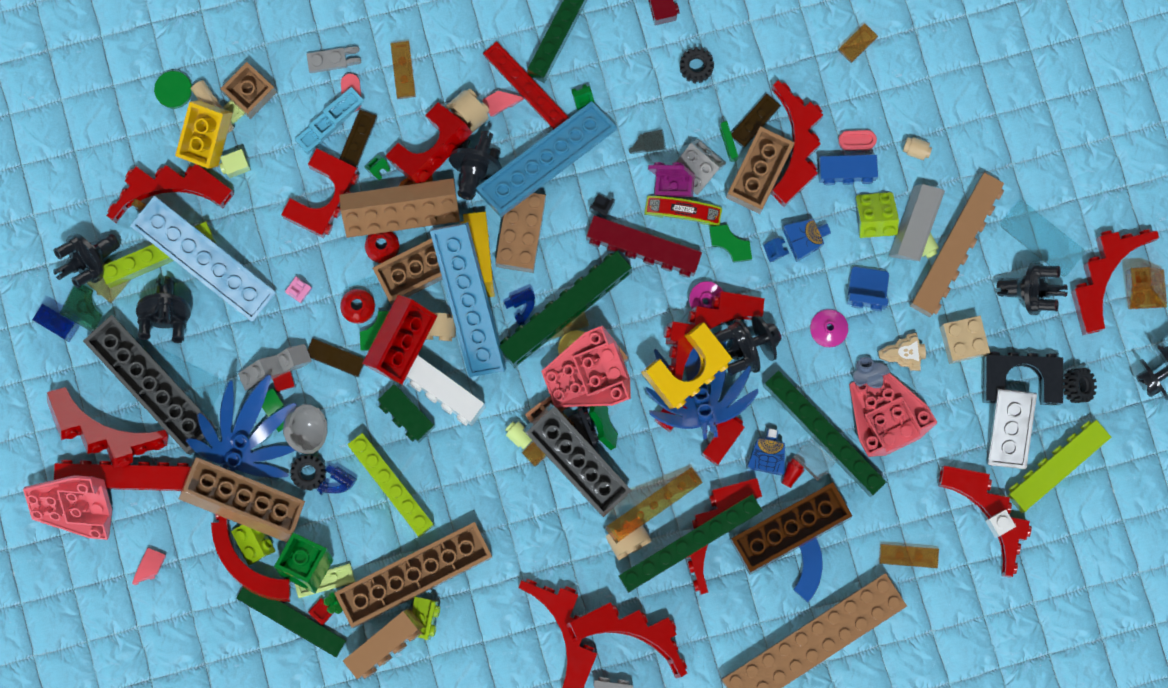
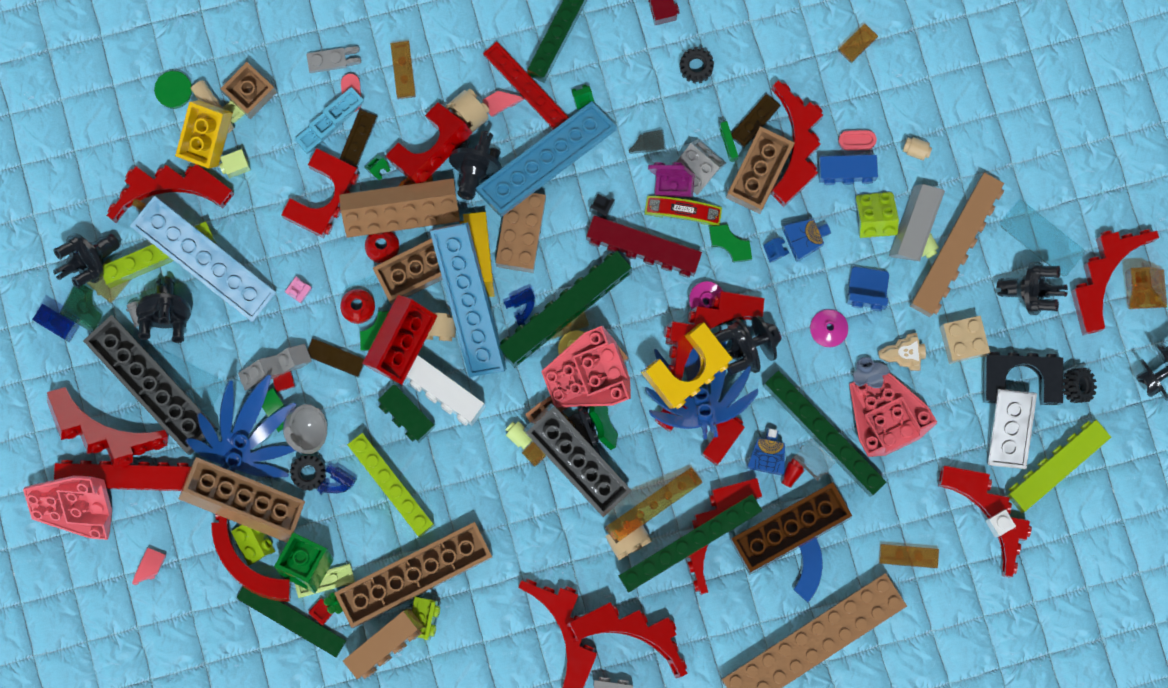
(132, 310): none -> light grey pin

